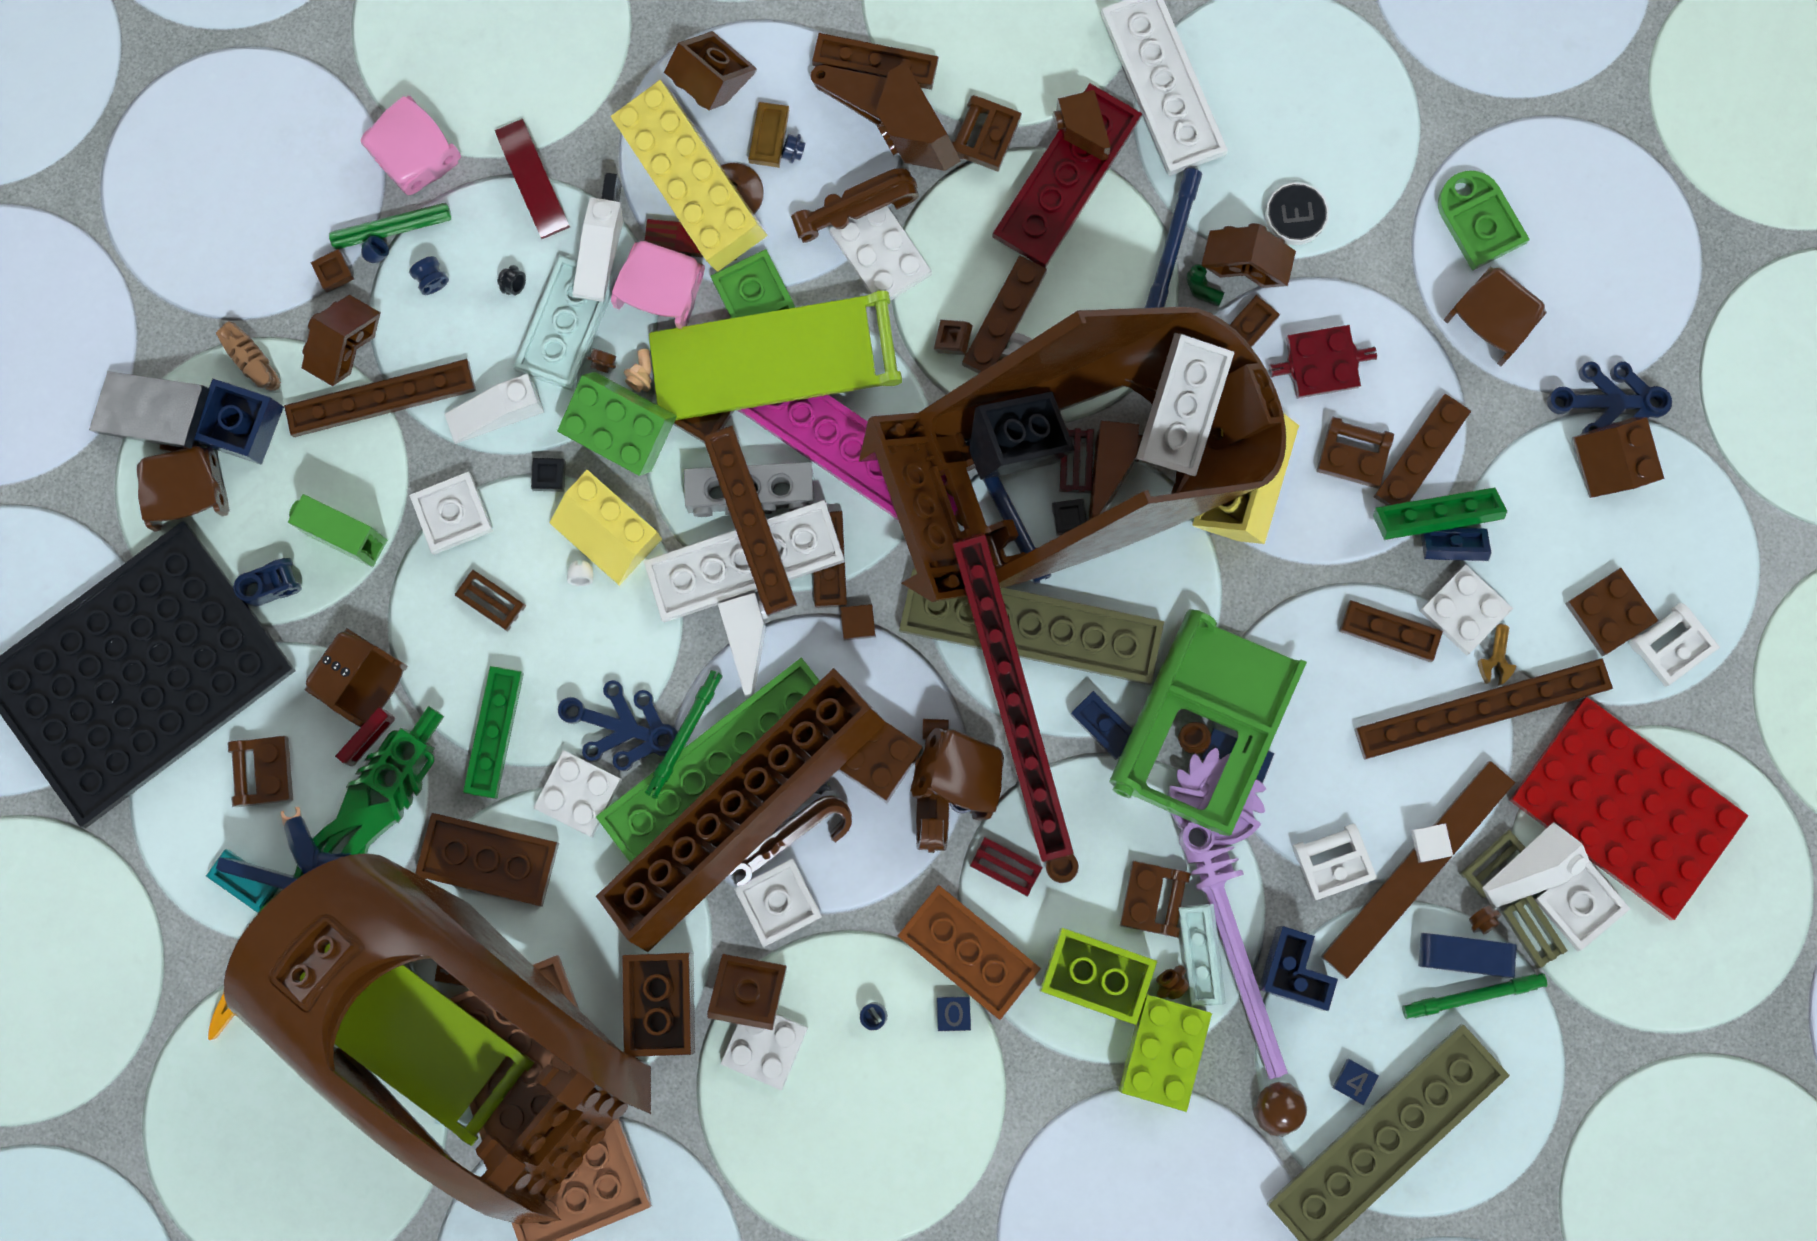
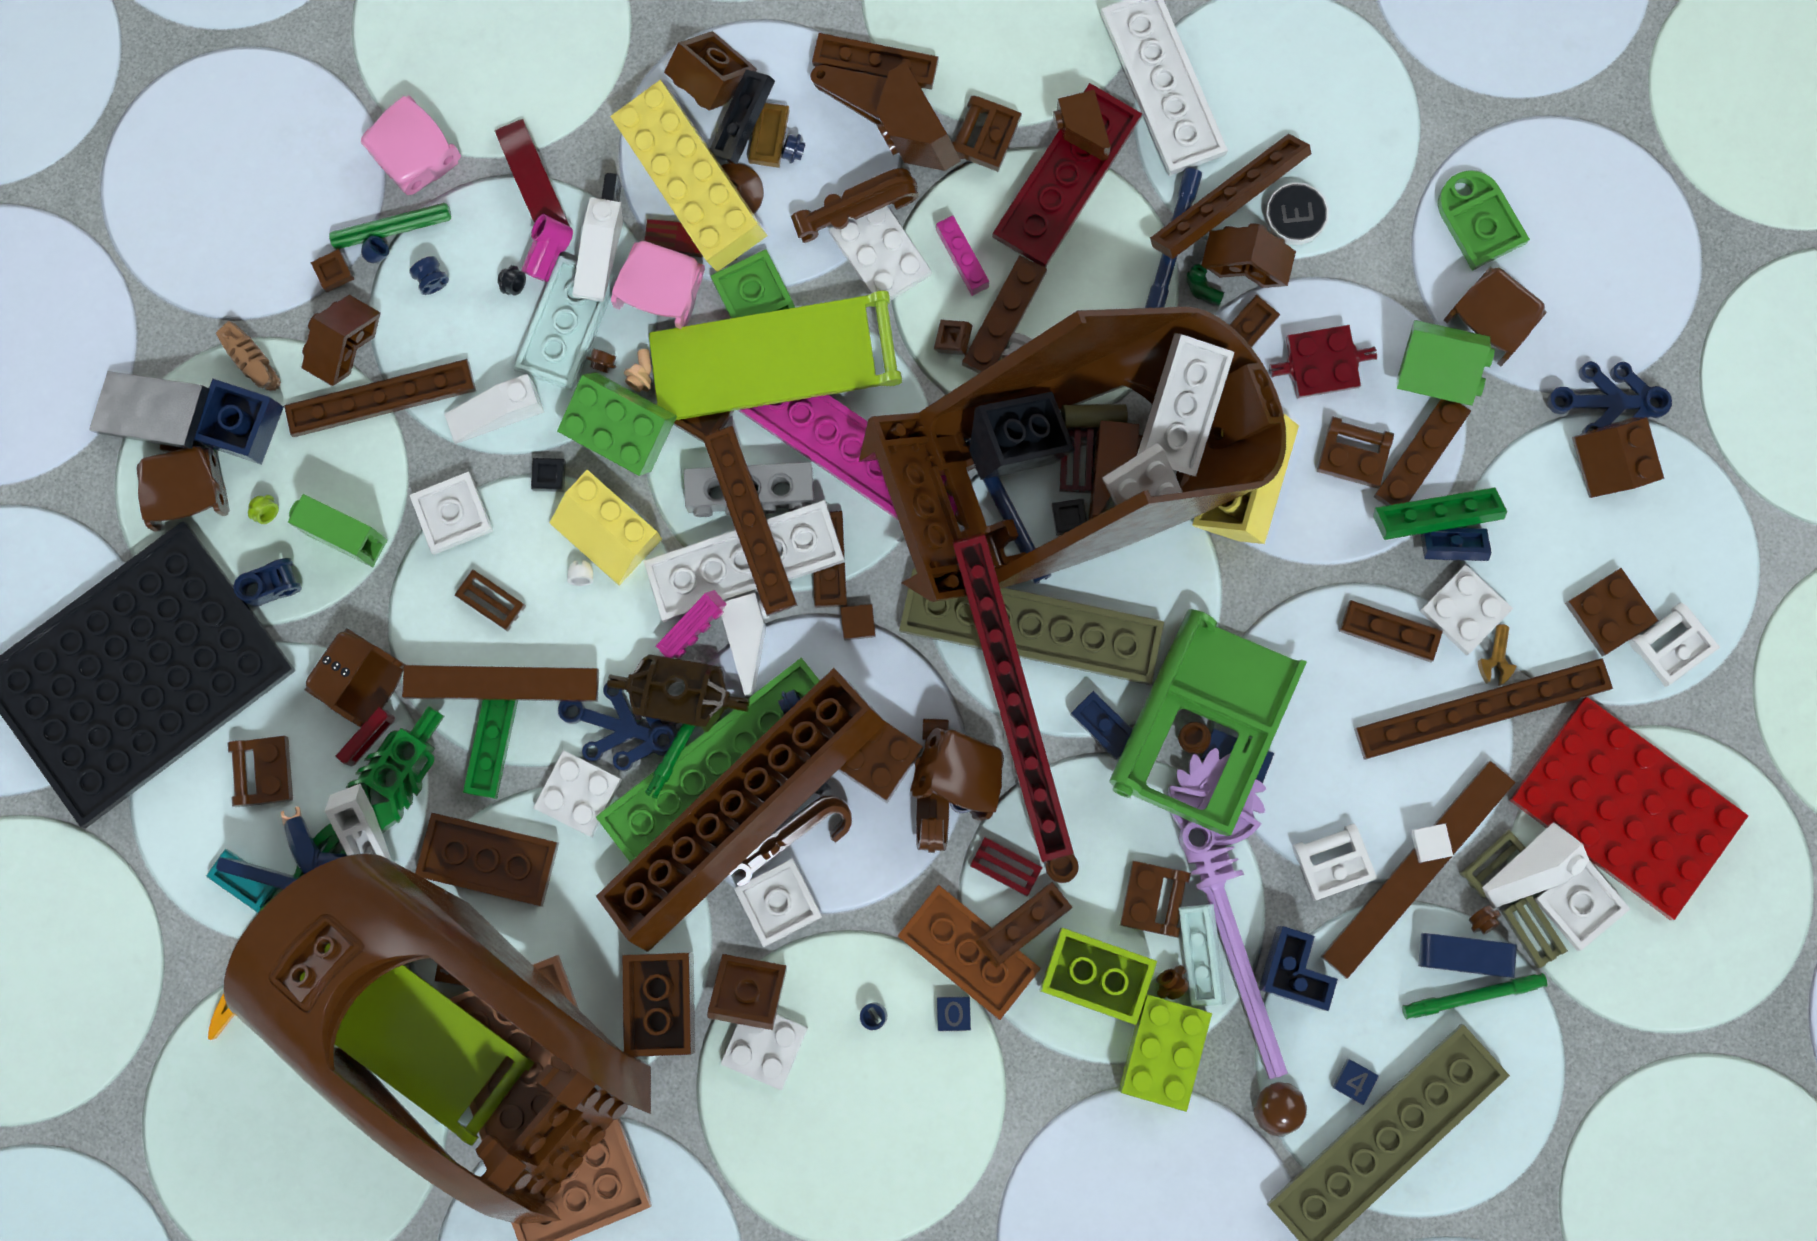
(263, 509): none -> lime plate
(356, 822): none -> white slope
(500, 683): none -> reddish brown tile
(549, 240): none -> dark pink piece
(691, 625): none -> dark pink piece
(699, 704): none -> dark brown plate
(741, 116): none -> black plate
(789, 700): none -> dark blue plate
(962, 255): none -> dark pink piece
(1024, 924): none -> reddish brown tile
(1091, 414): none -> olive piece
(1144, 472): none -> white plate
(1230, 196): none -> reddish brown plate
(1445, 363): none -> bright green brick

